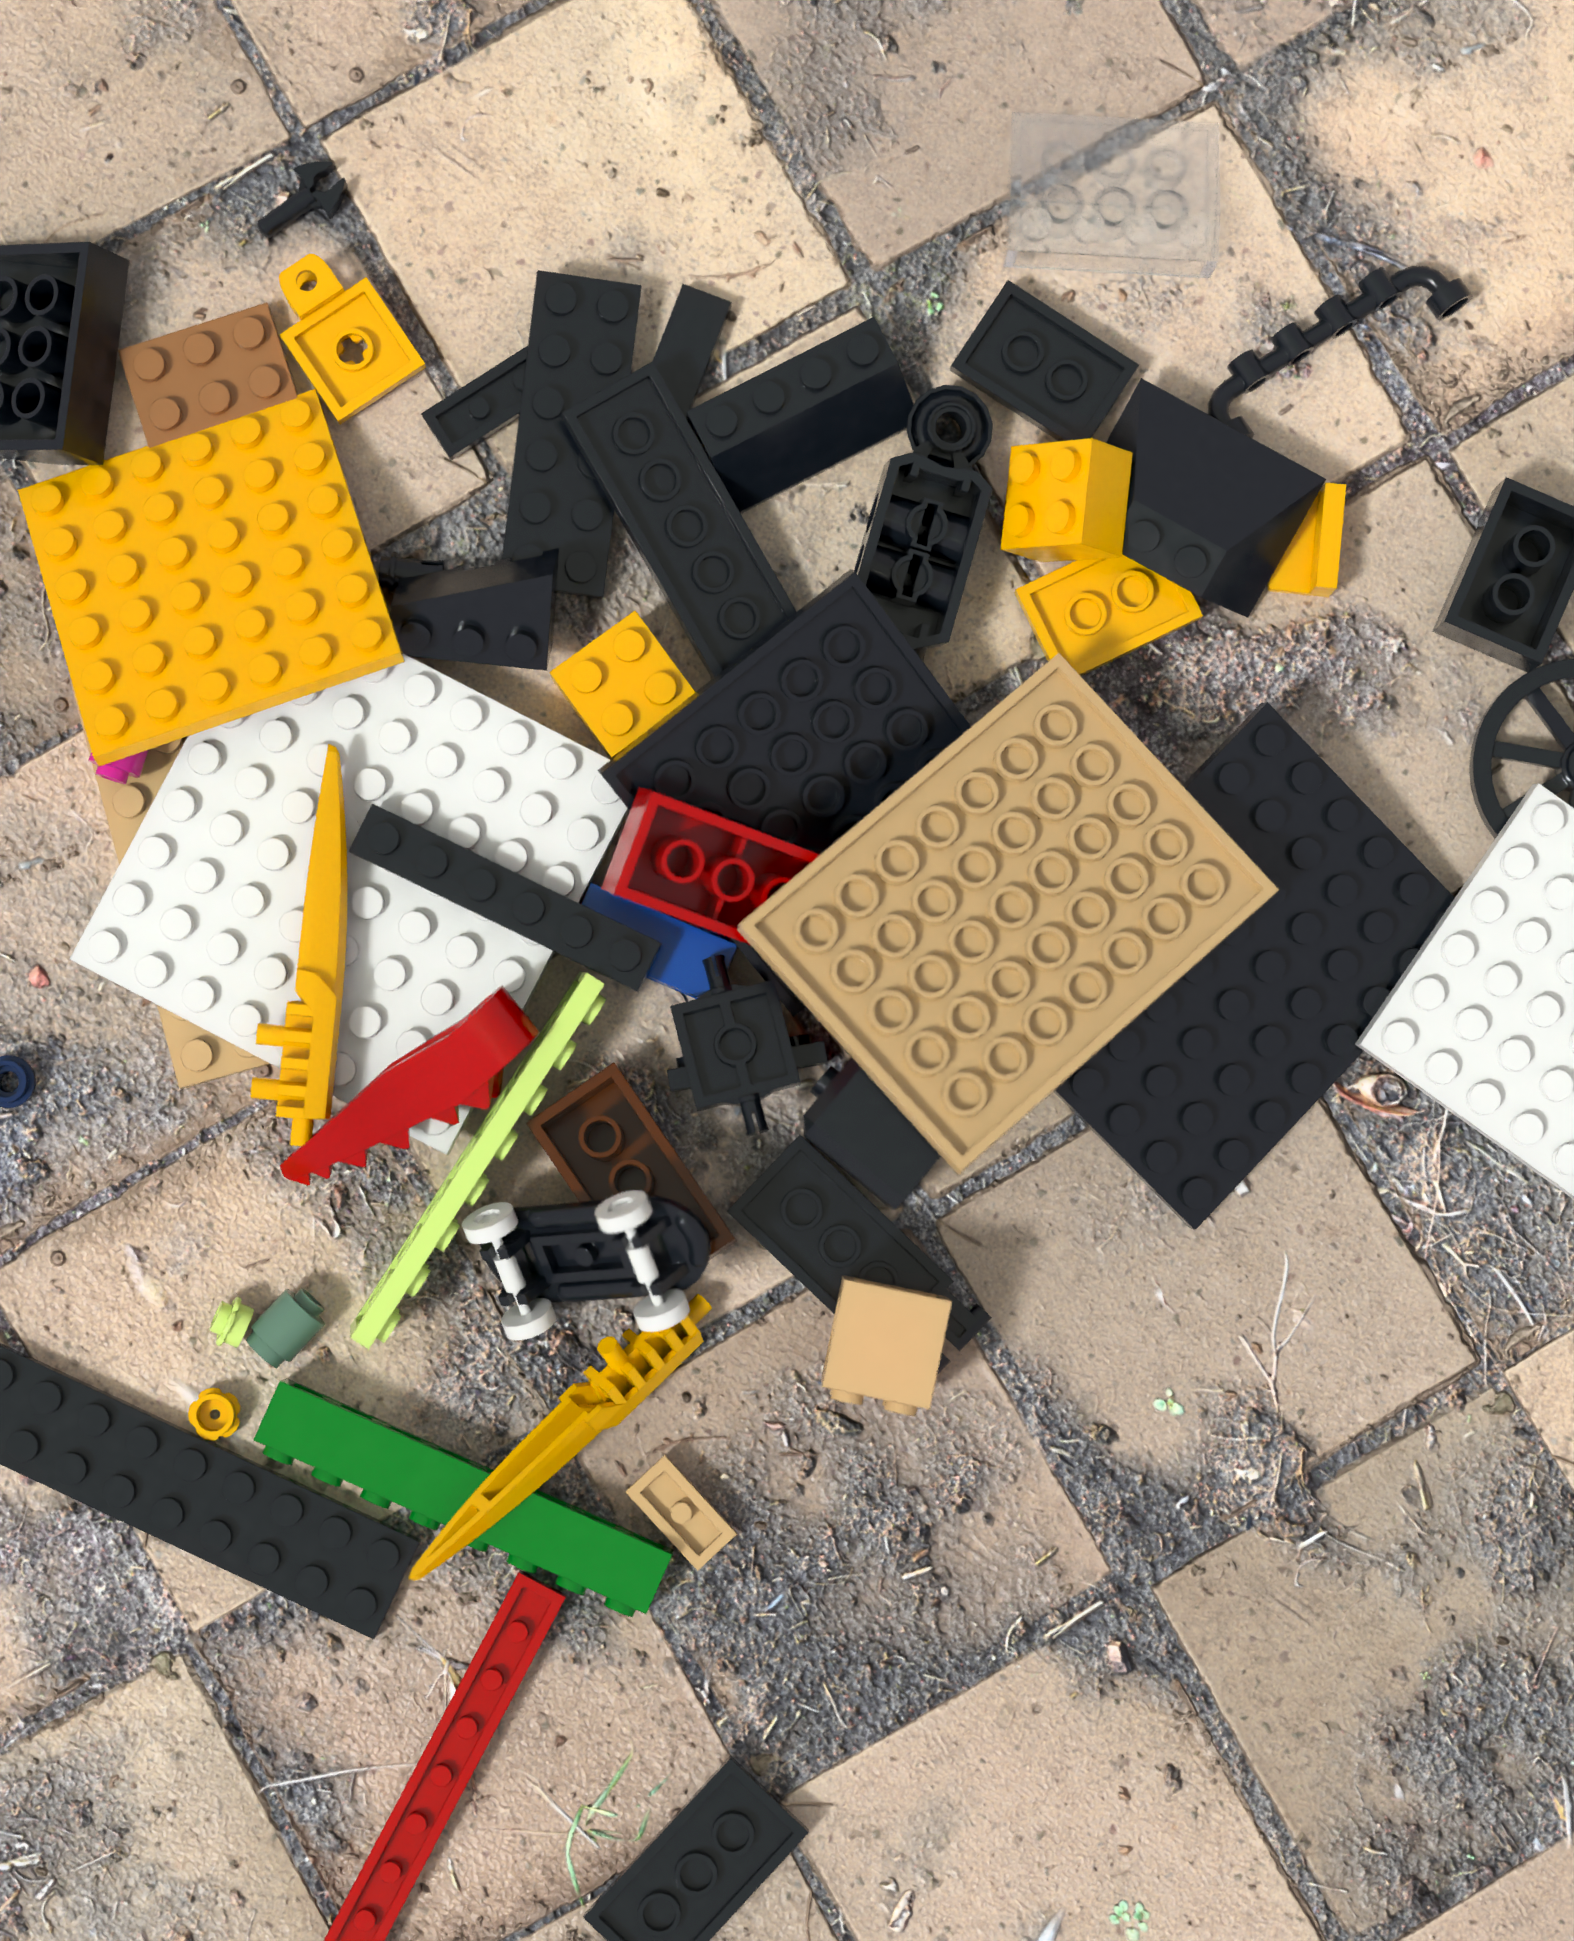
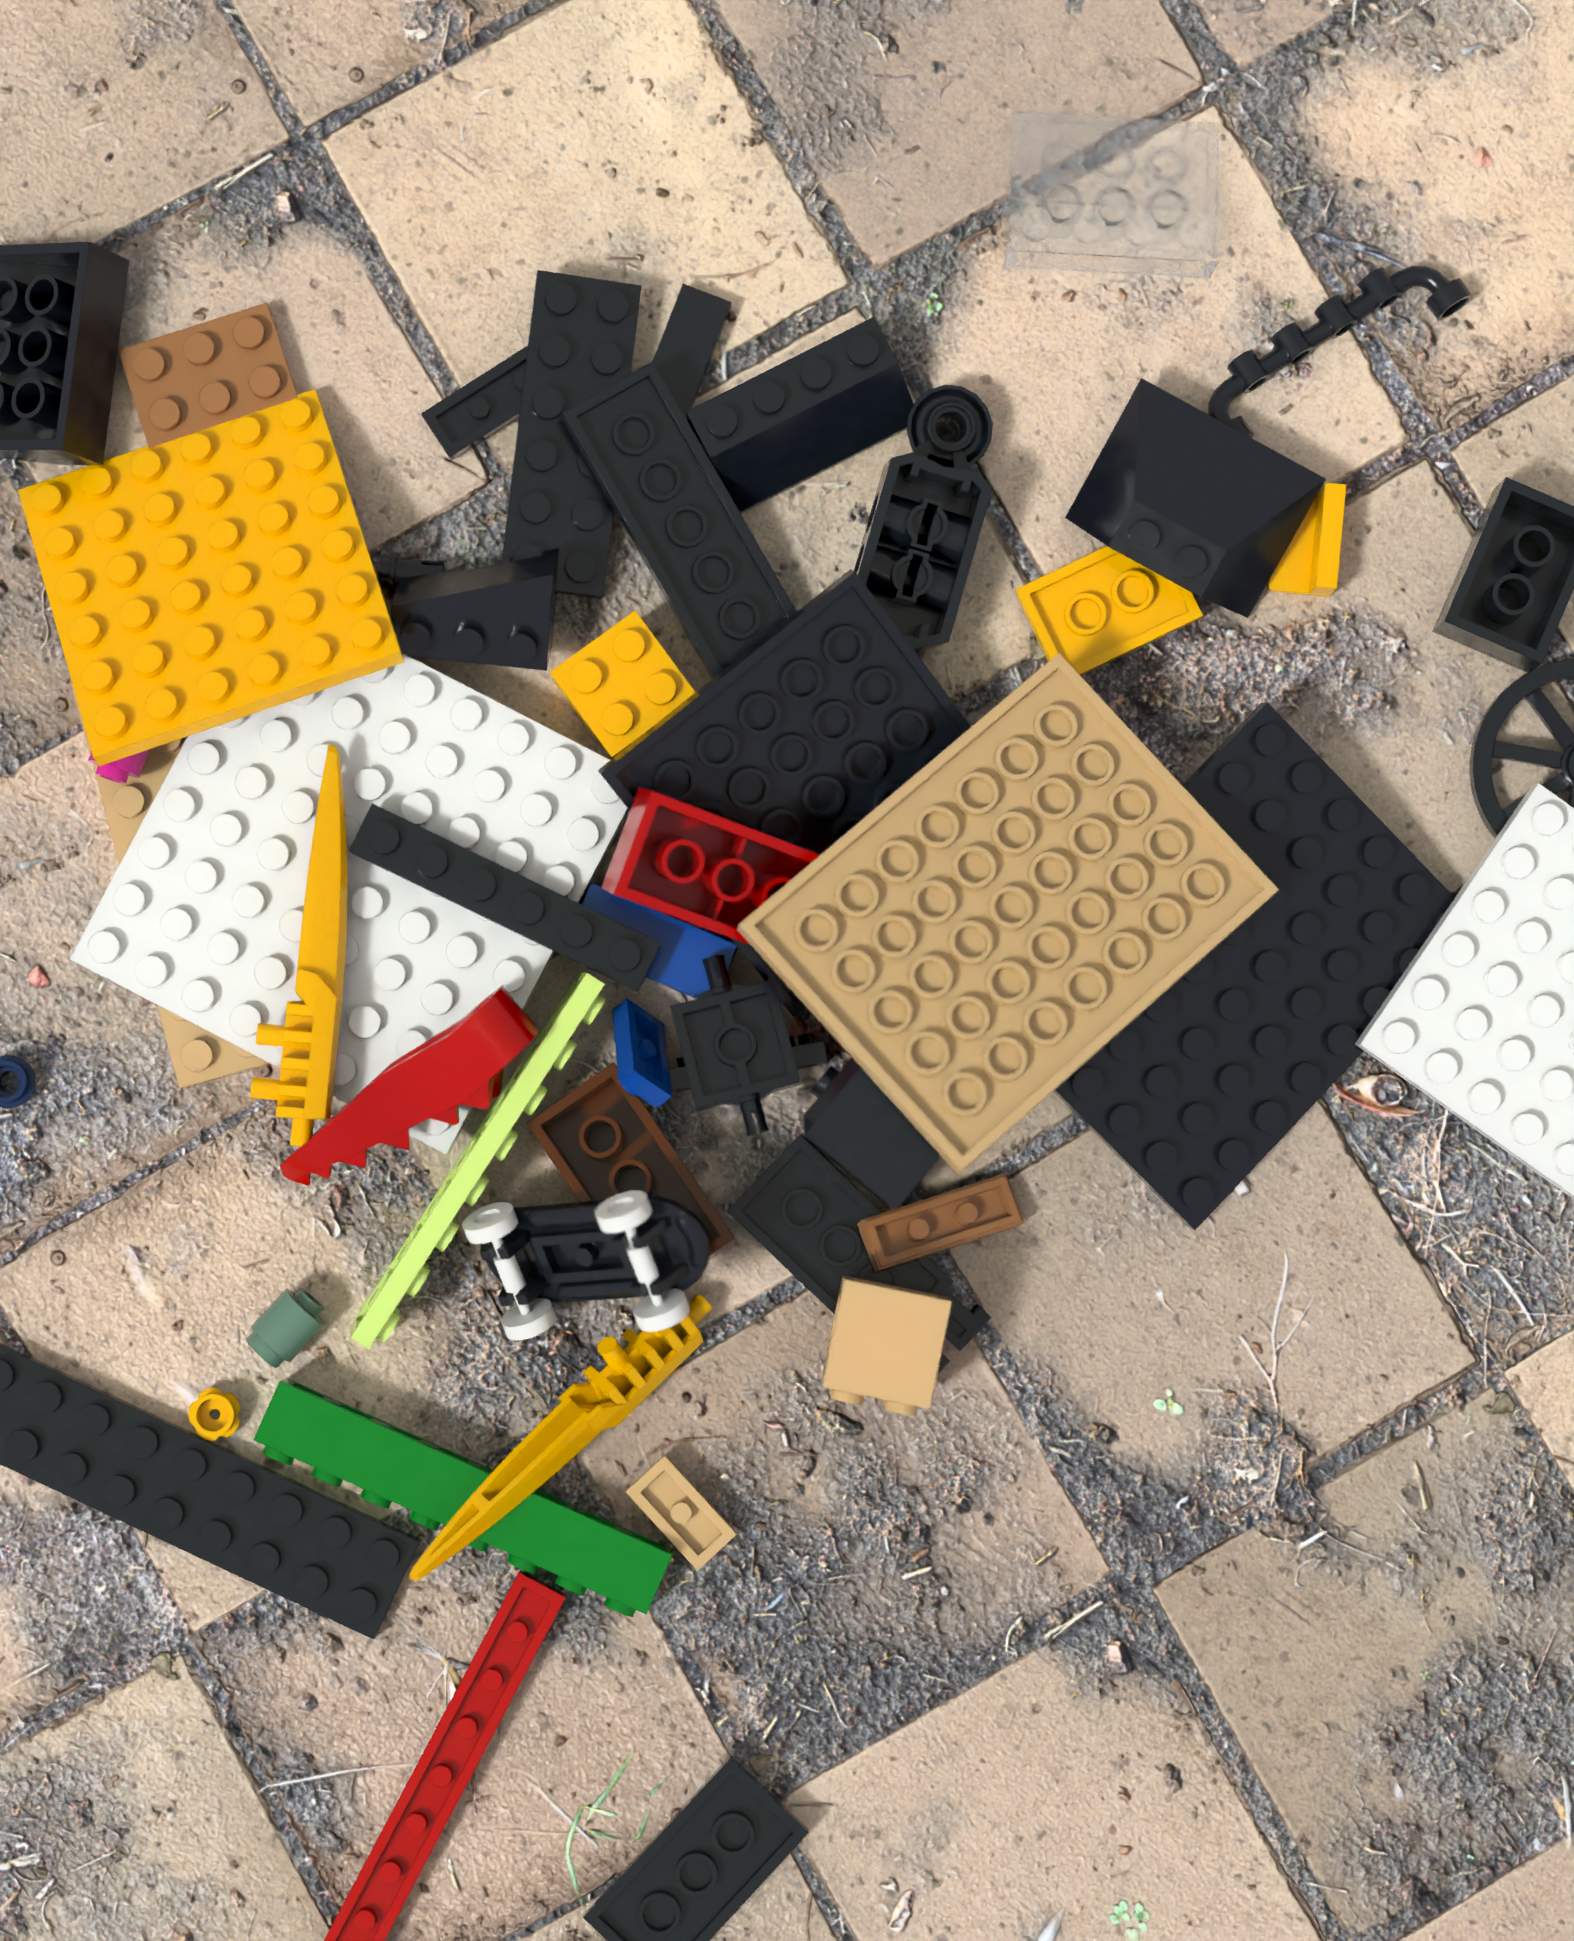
(231, 1322): yellowish green plate -> none
(305, 198): black bar -> none
(331, 317): yellow plate -> none
(641, 1053): none -> blue plate
(940, 1223): none -> medium nougat tile
(1043, 366): black plate -> none
(1066, 500): yellow brick -> none

